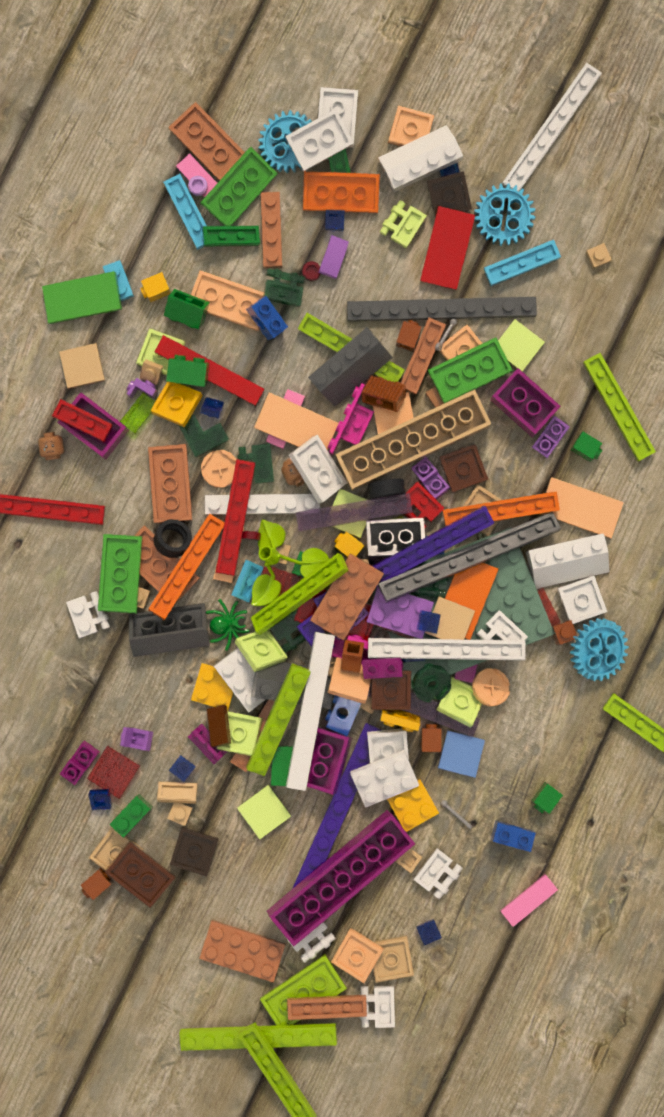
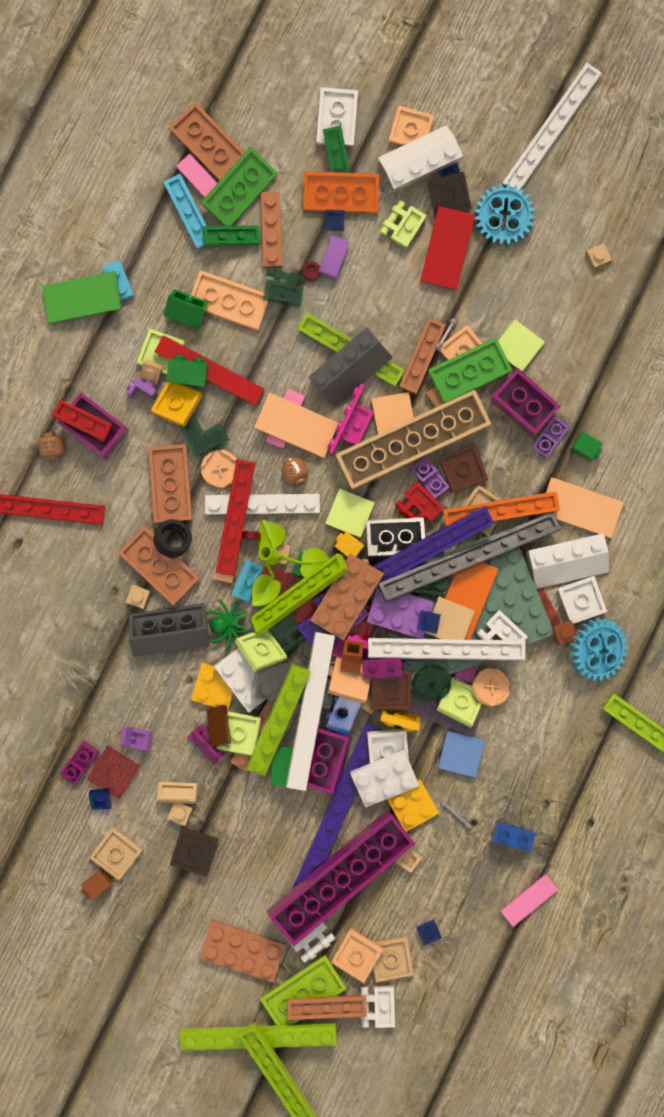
(82, 366): tan tile -> none
(82, 616): white plate -> none
(120, 573): bright green tile -> none
(131, 815): green brick -> none
(138, 413): clear neon green tile -> none
(140, 874): reddish brown plate -> none
(155, 287): yellow brick -> none
(182, 768): clear blue plate -> none
(186, 567): orange plate -> none
(198, 185): lavender tile -> none
(212, 407): clear blue plate -> none
(262, 457): clear green plate -> none
(264, 811): yellowish green tile -> none
(266, 318): blue brick -> none
(286, 125): medium azure gear -> none
(317, 469): white plate -> none
(319, 140): white plate -> none
(354, 512): plate -> none
(384, 393): dark orange brick -> none
(386, 488): black tyre -> none
(408, 335): dark orange brick -> none
(430, 738): dark orange brick -> none
(433, 870): white plate -> none
(441, 309): dark grey plate -> none
(522, 263): medium azure plate -> none
(546, 798): green brick -> none
(619, 407): lime plate -> none

